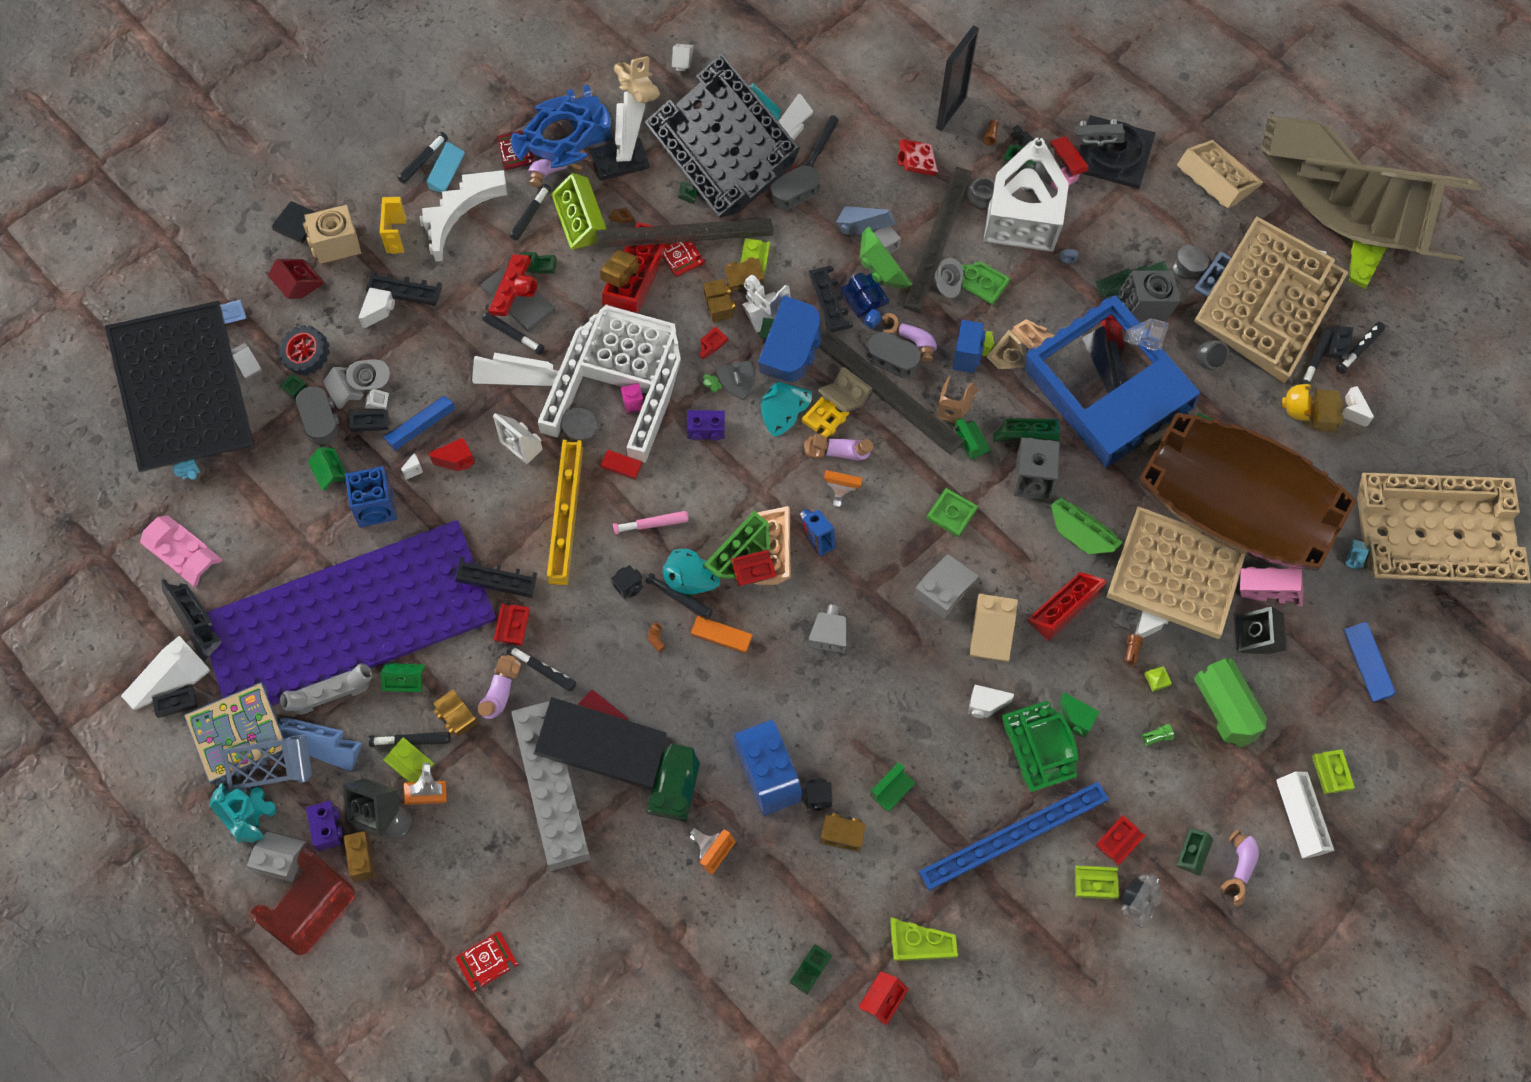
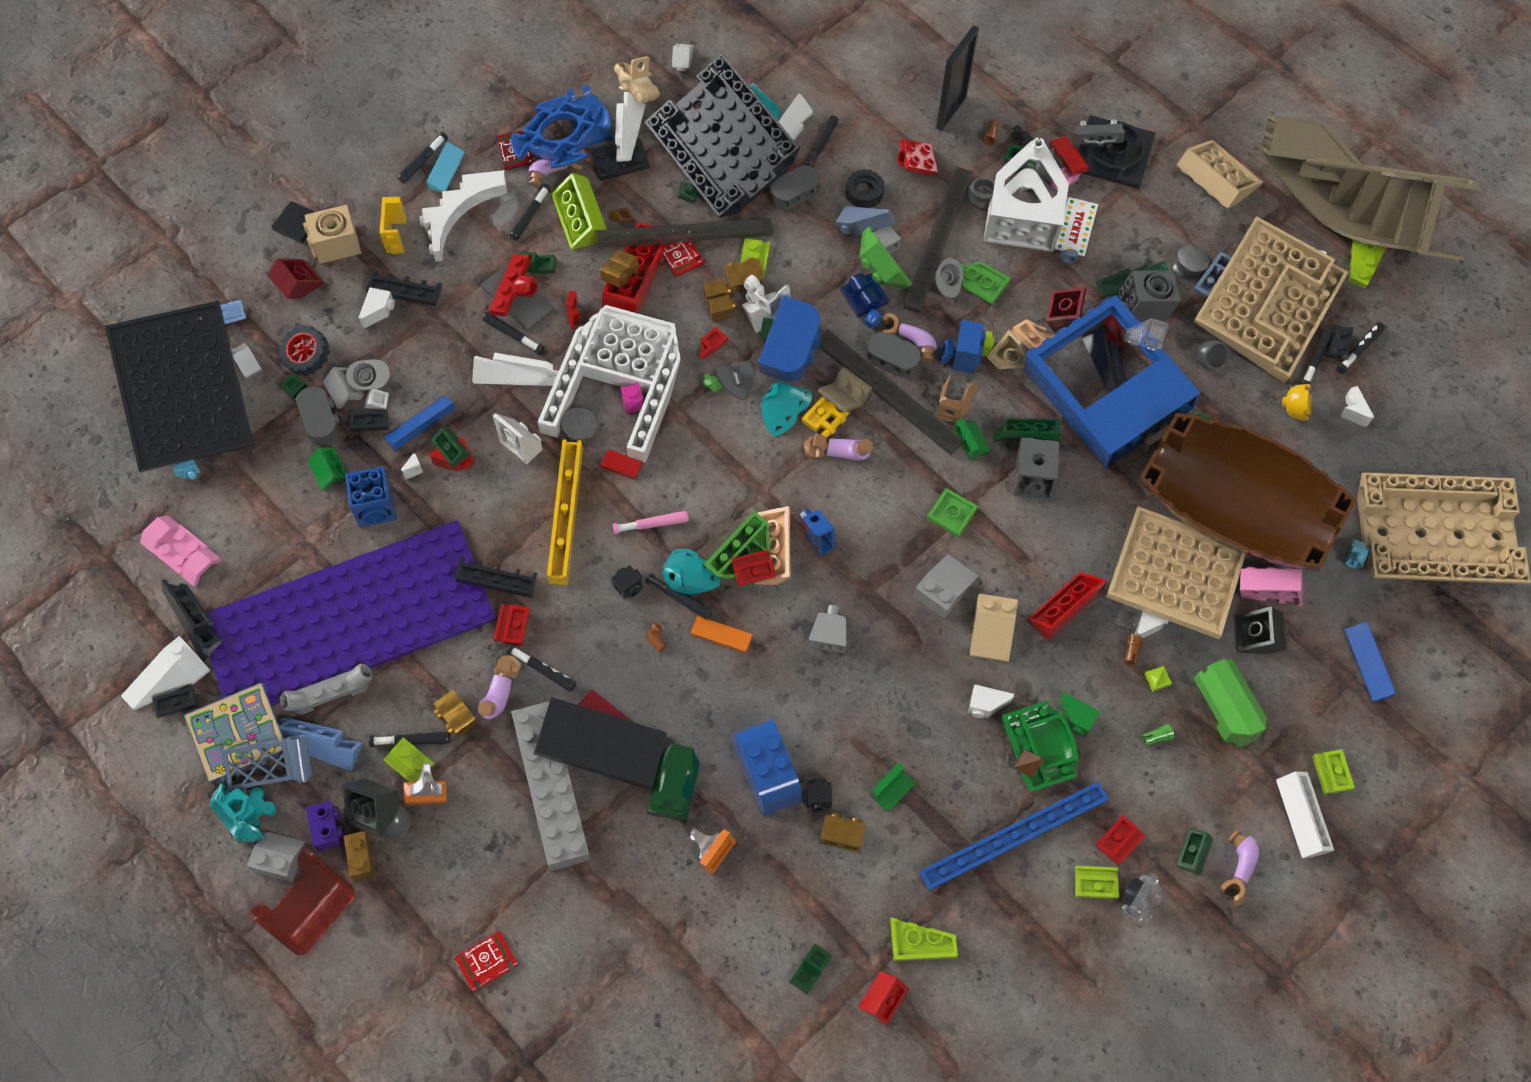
(402, 677): green panel -> none
(450, 446): none -> dark green slope
(505, 214): none -> clear tile
(573, 313): none -> red slope
(705, 424): dark purple brick -> none
(828, 299): black hinge -> none
(841, 484): orange piece -> none
(868, 177): none -> black tyre
(947, 351): none -> blue plate
(1028, 763): none -> reddish brown slope
(1065, 307): none -> dark red slope
(1077, 225): none -> white sticker
(1083, 529): bright green wedge -> none
(1327, 410): clear yellow brick -> none

